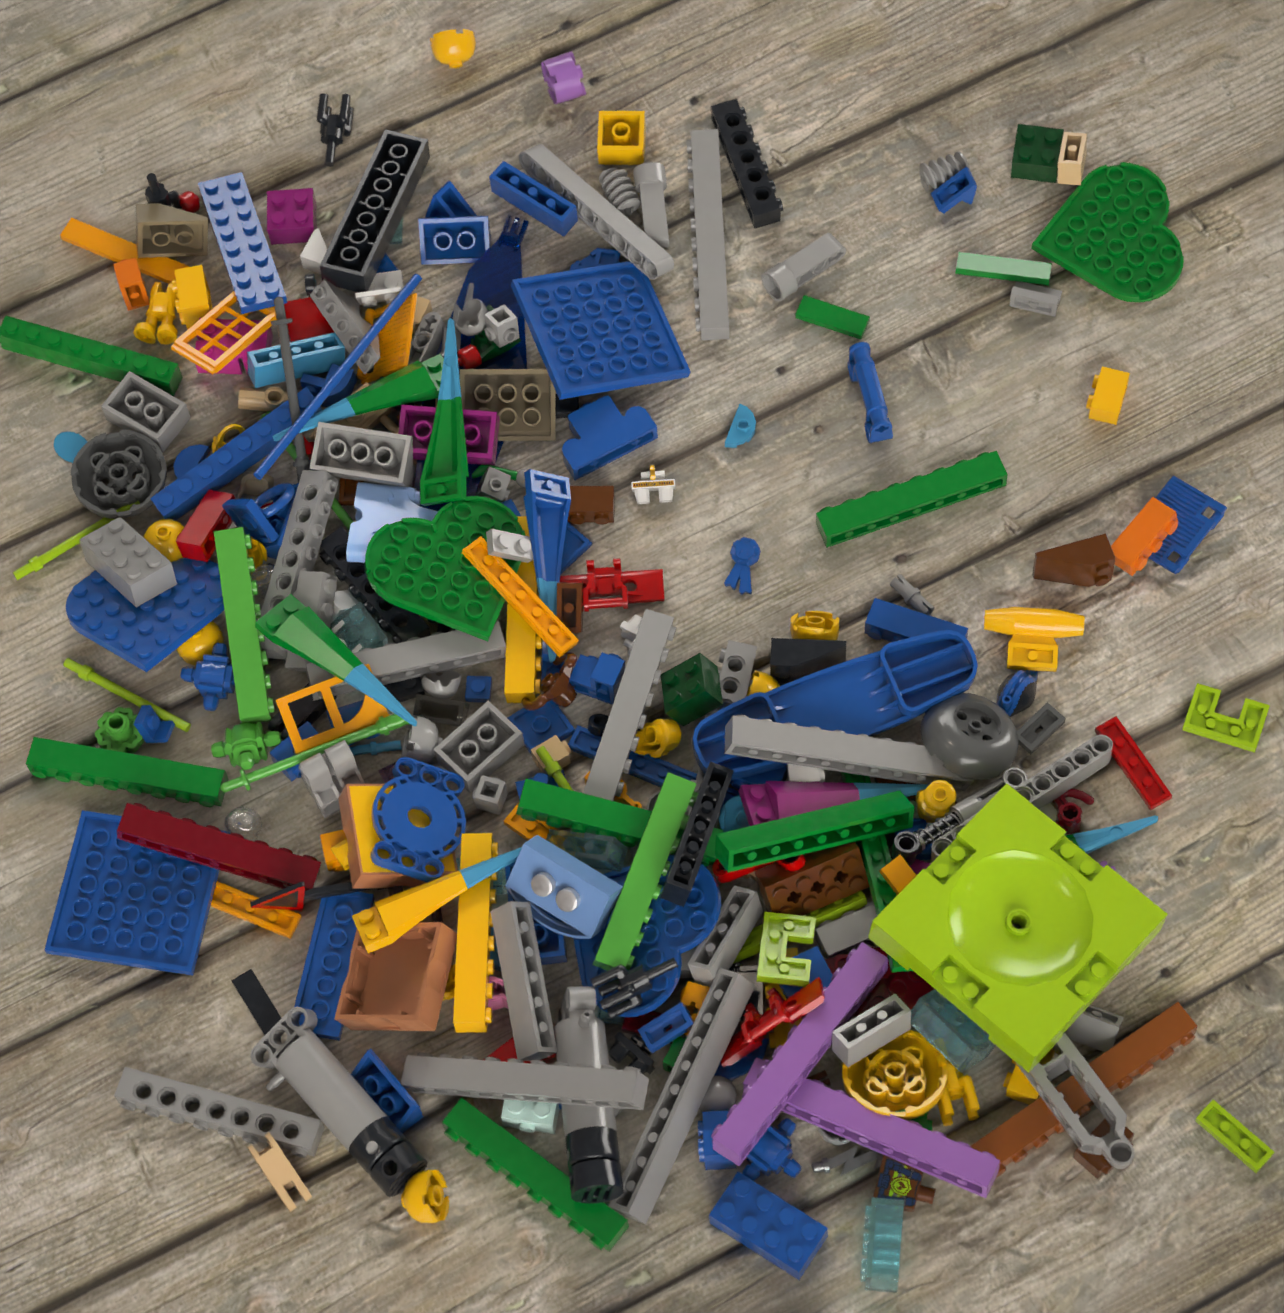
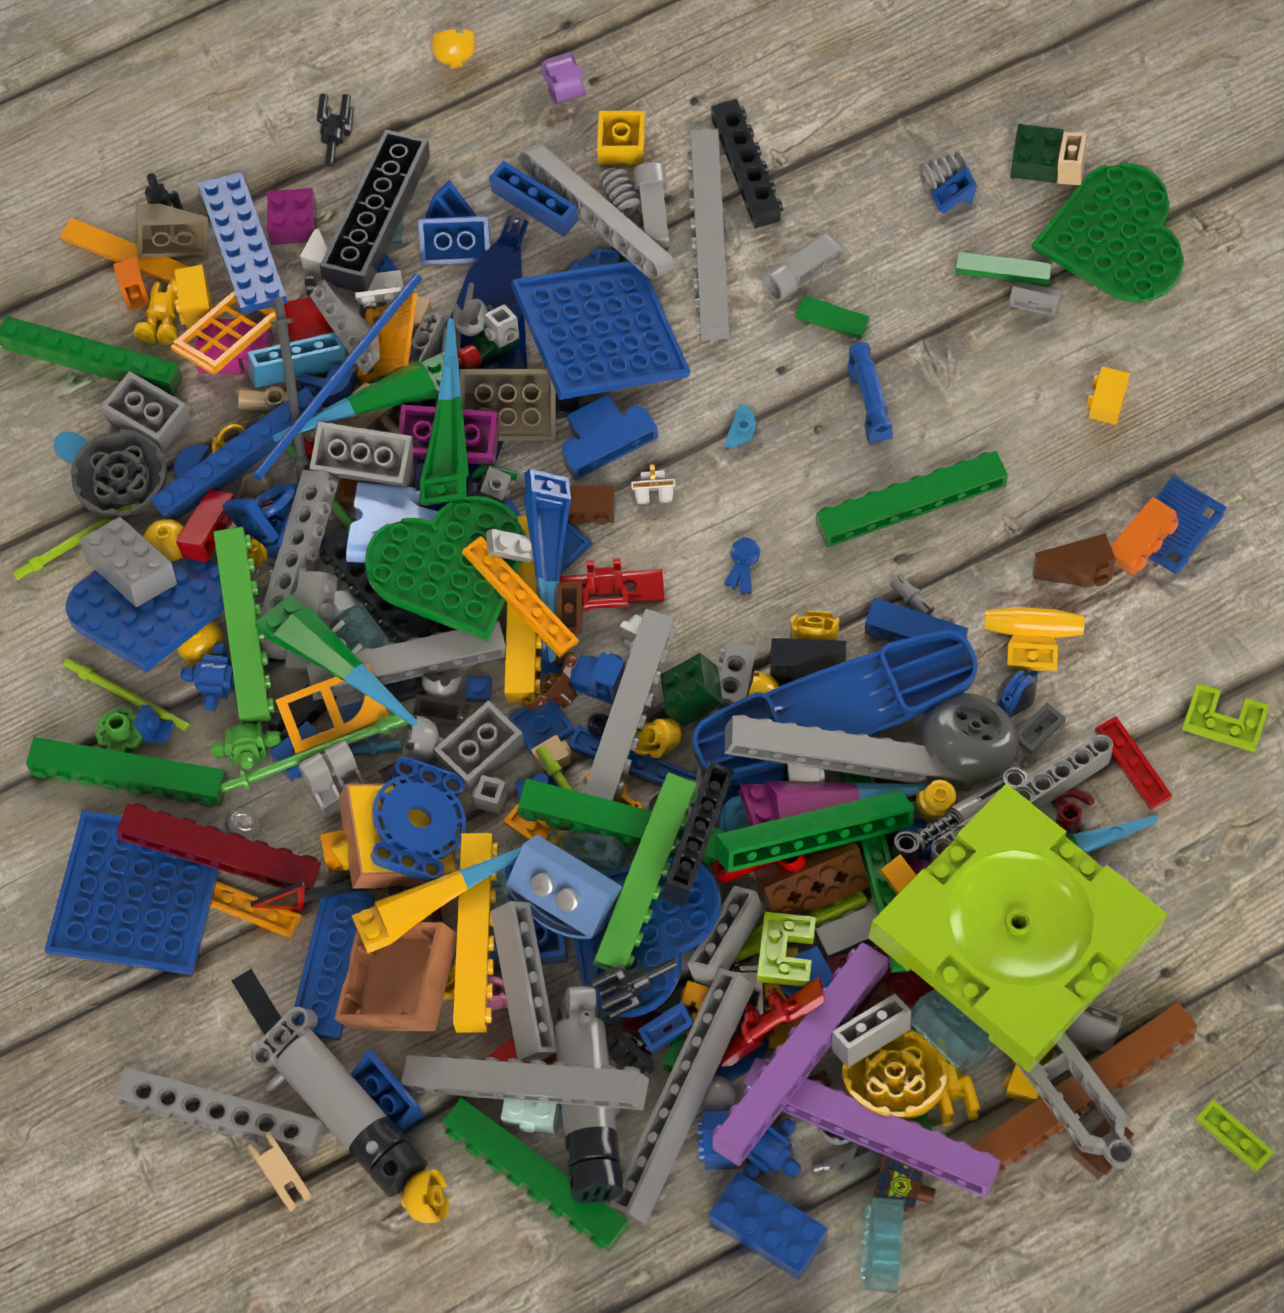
(189, 201): red piece -> none

